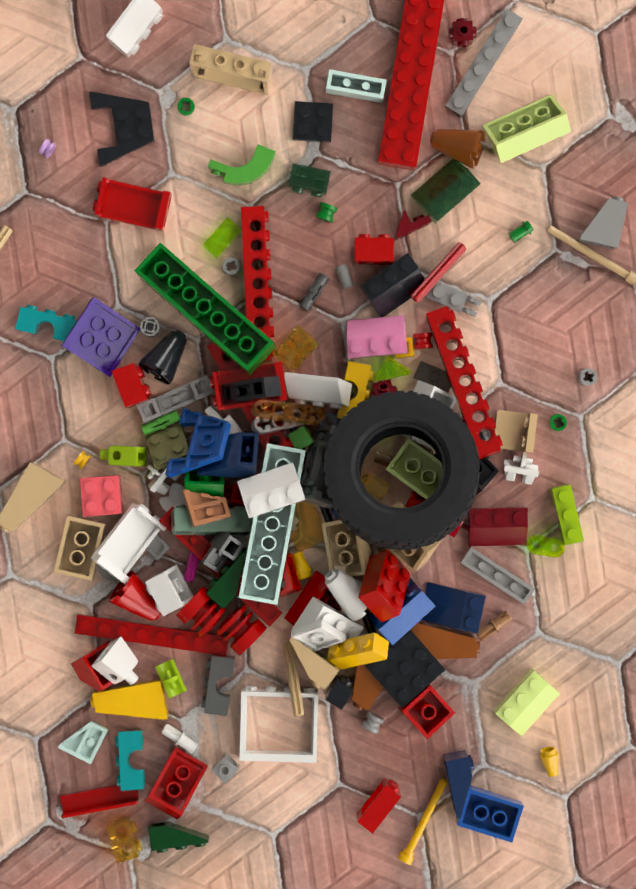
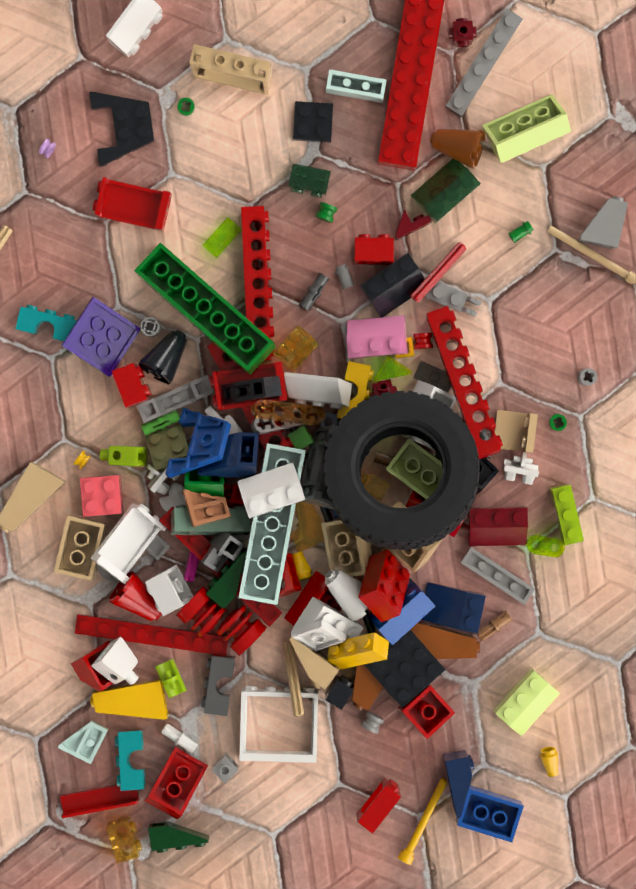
(229, 260): light grey bush -> none
(246, 174): bright green arch -> none

